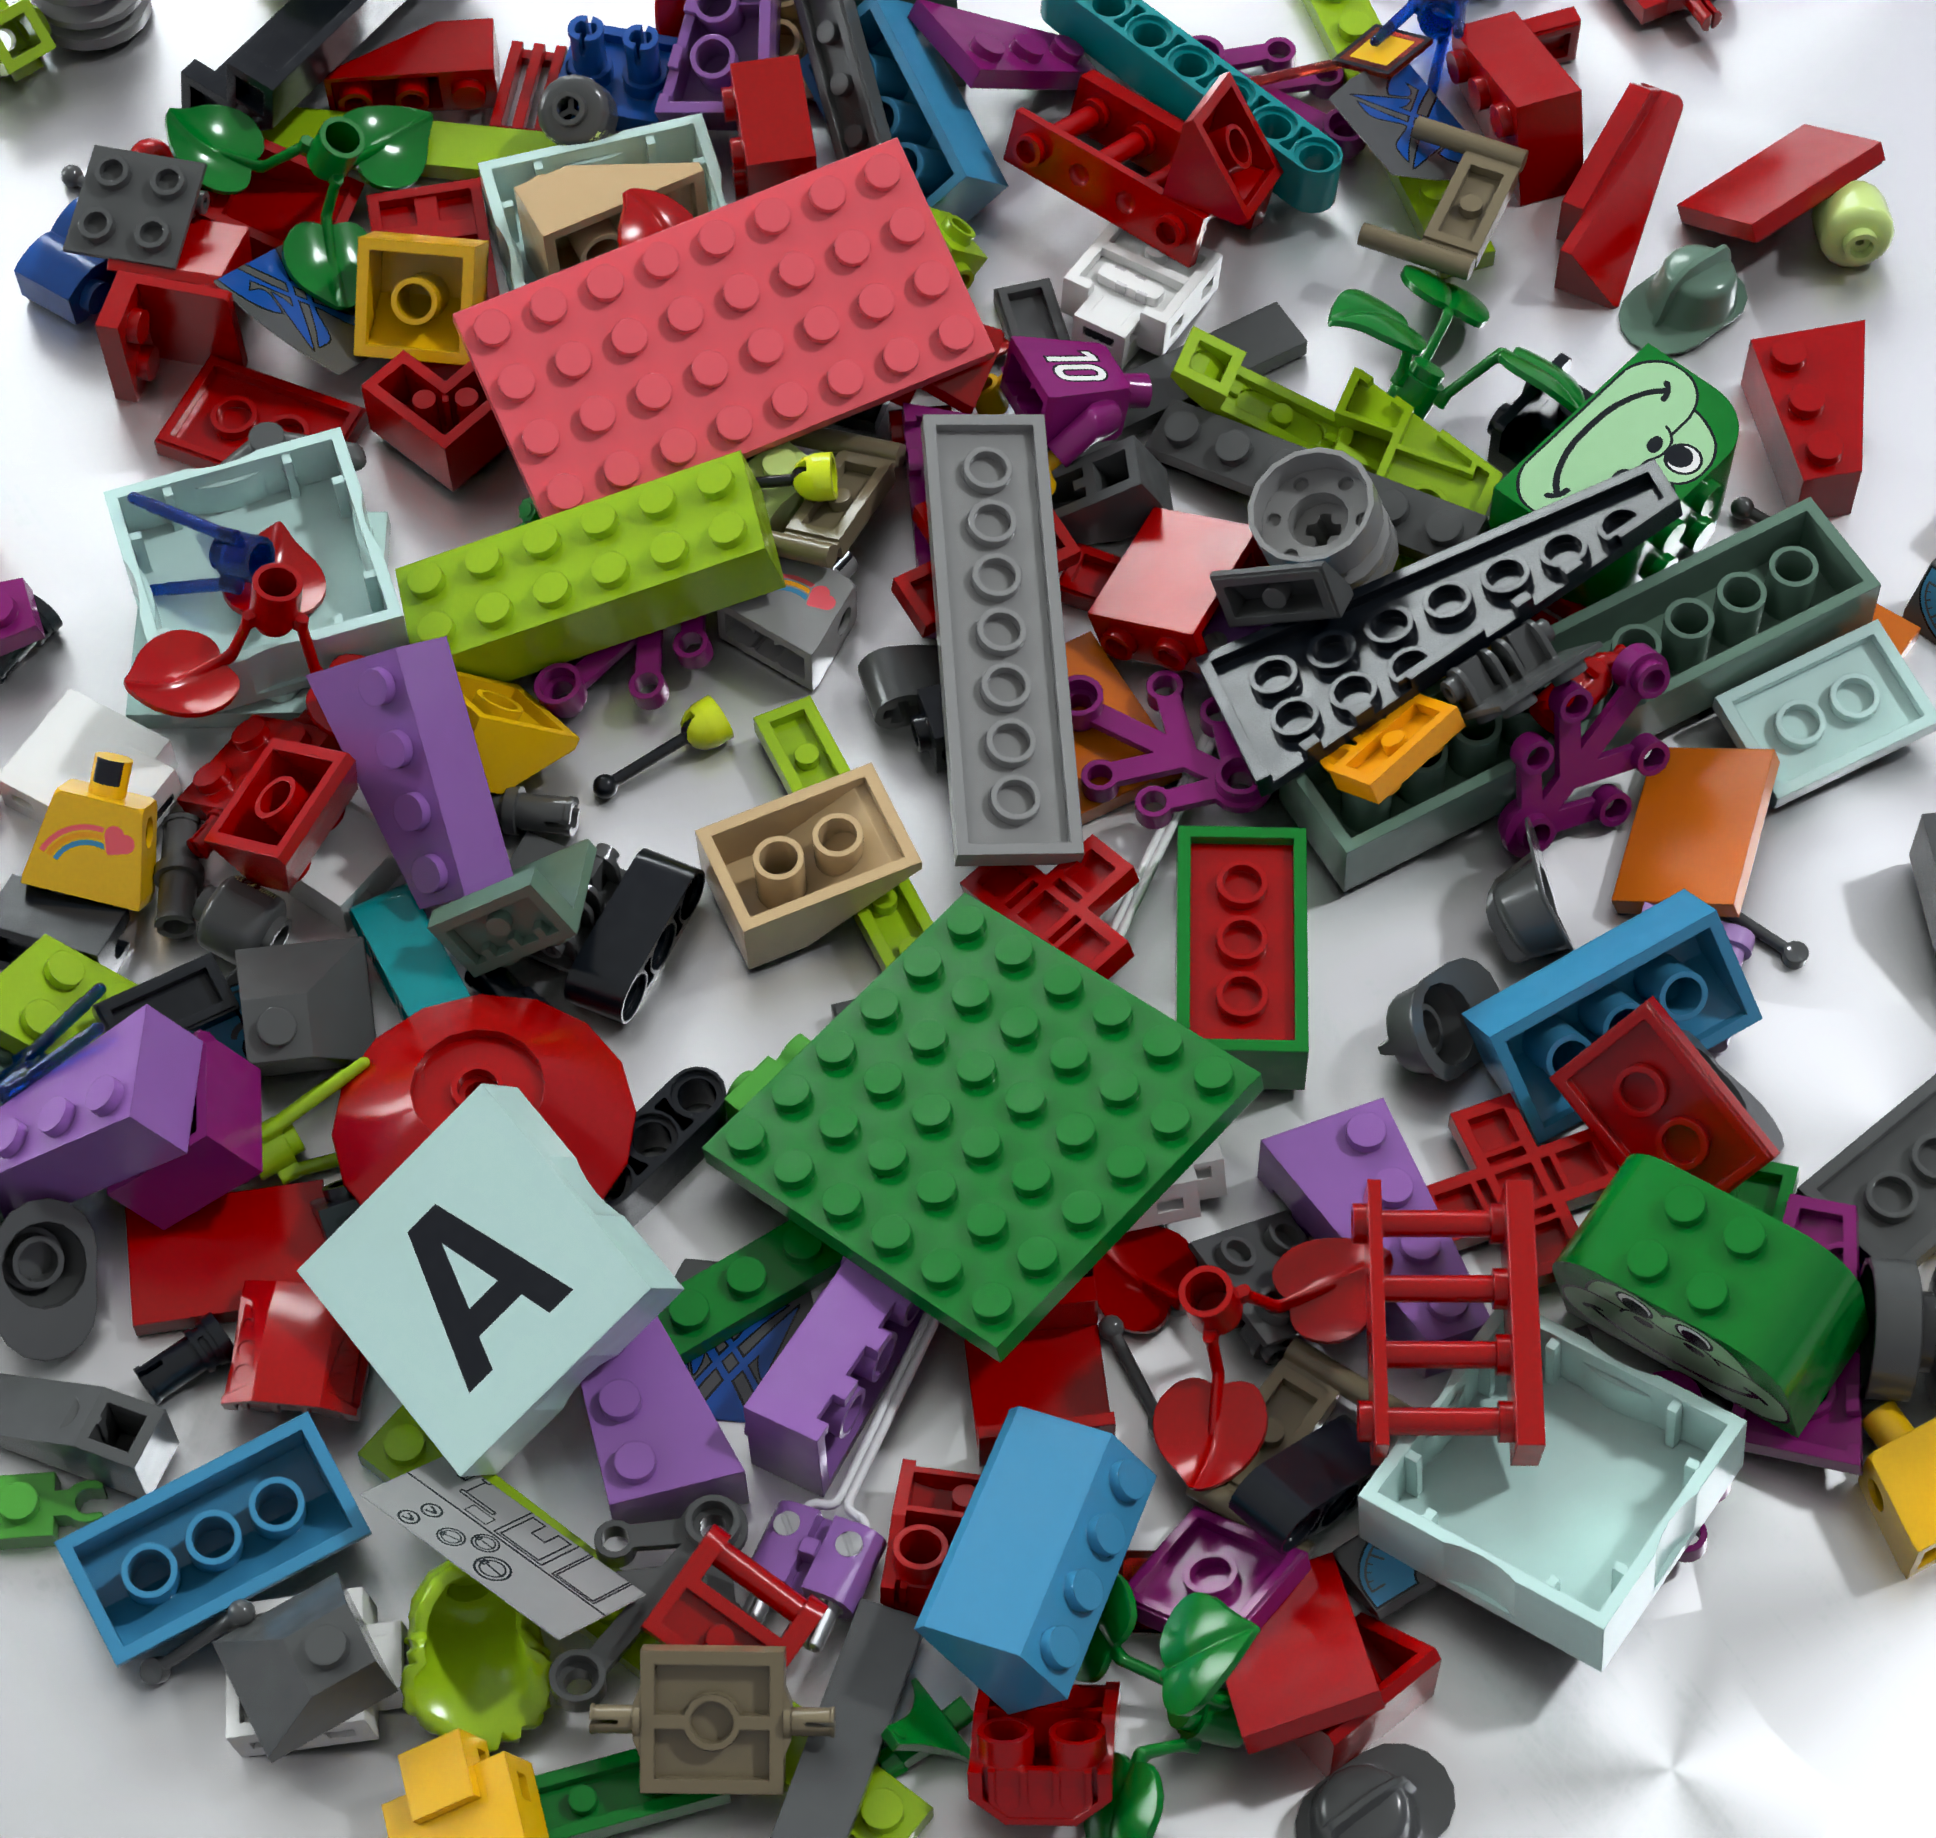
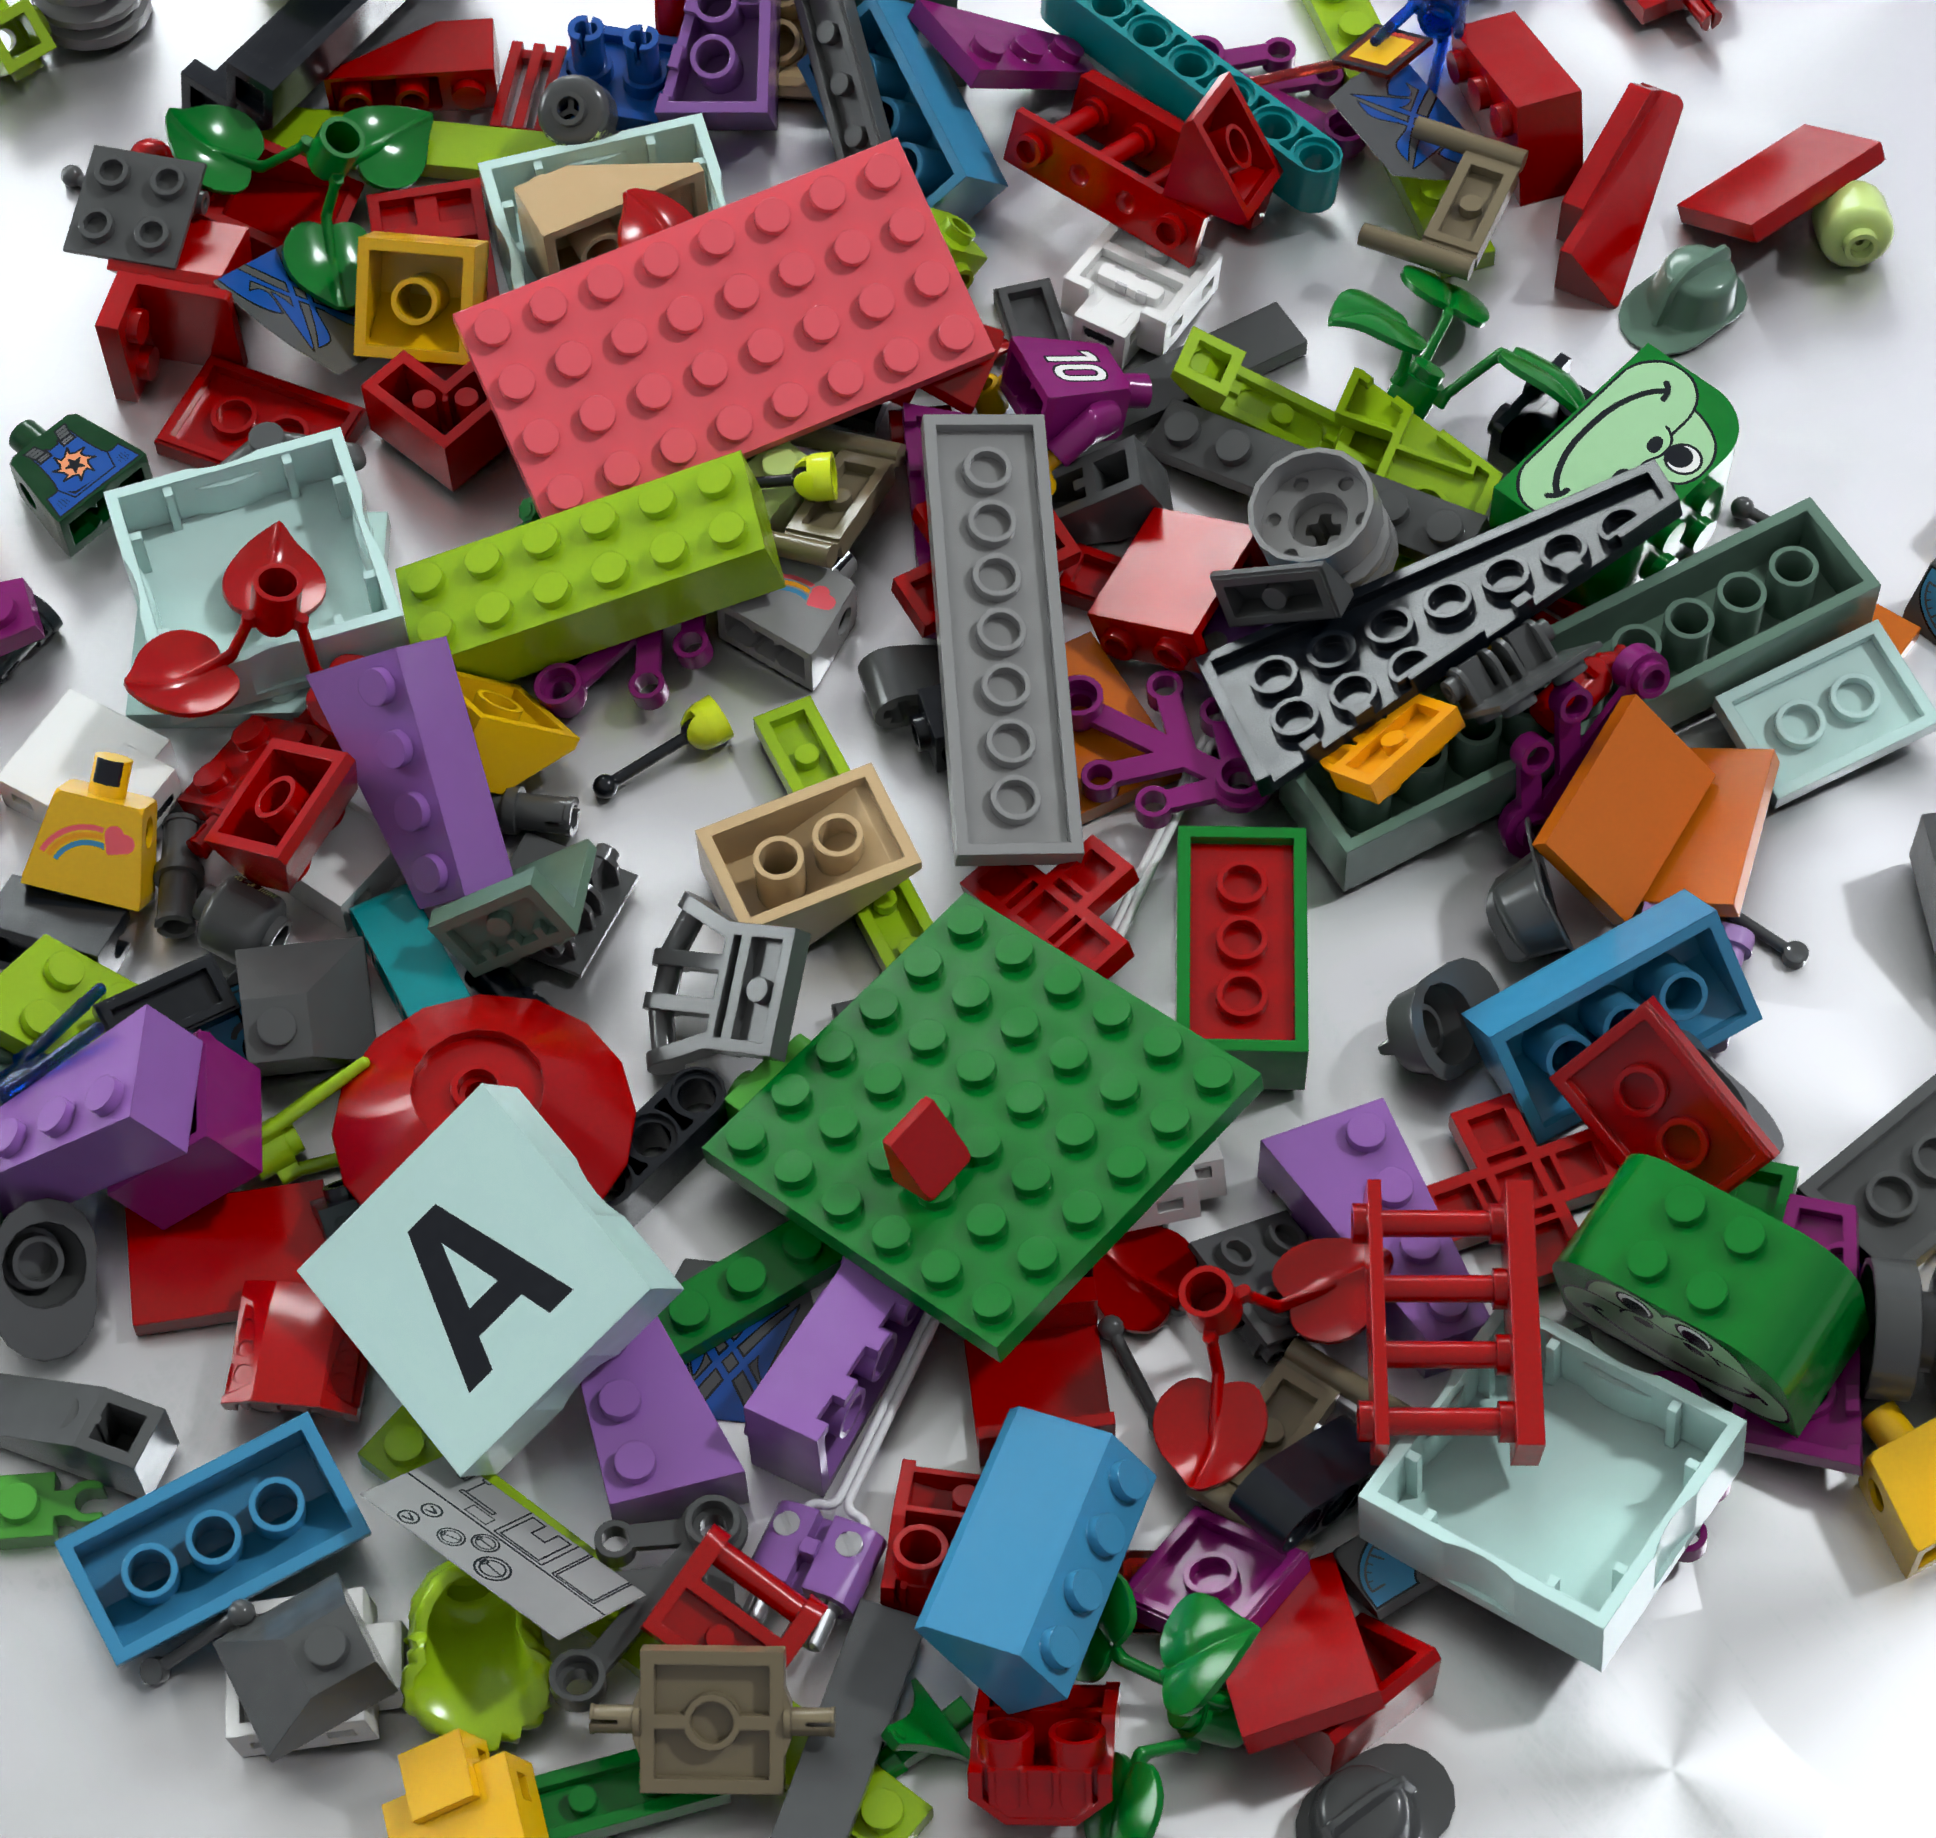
(60, 280): blue brick -> none
(67, 471): none -> dark green torso
(186, 1359): black pin -> none
(232, 552): clear blue plant -> none
(634, 936): black beam -> none
(752, 993): none -> dark grey plate
(771, 121): red brick -> none
(925, 1151): none -> red slope
(1558, 32): red tile -> none
(1624, 809): none -> orange tile
(1810, 411): red wedge -> none

